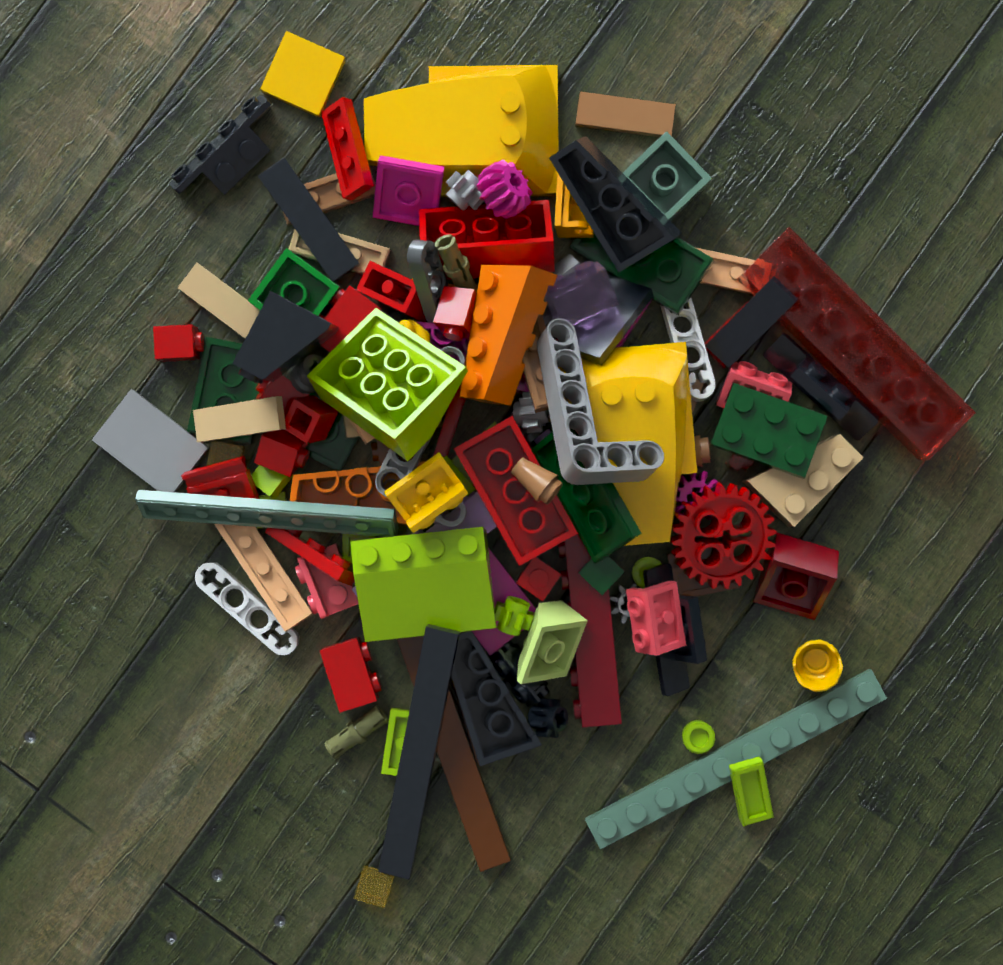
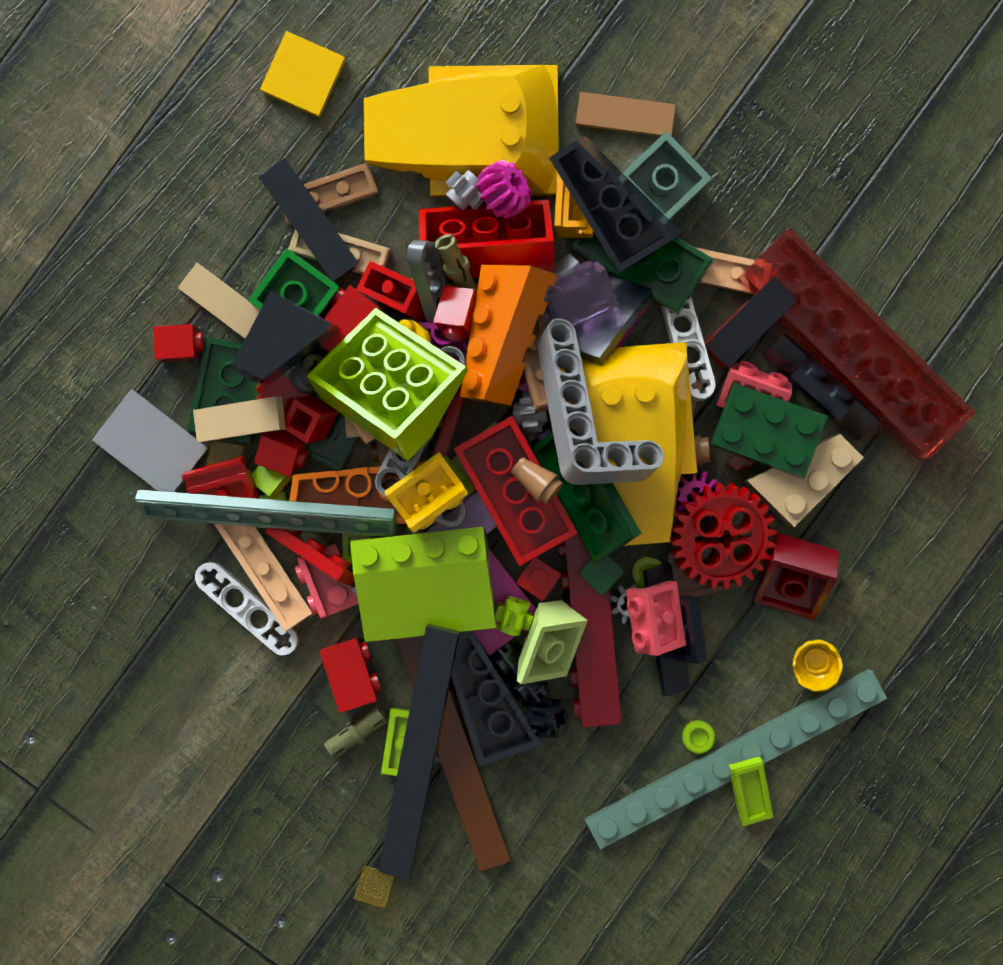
(229, 154): black bracket -> none
(347, 149): red plate -> none
(406, 188): dark pink tile -> none

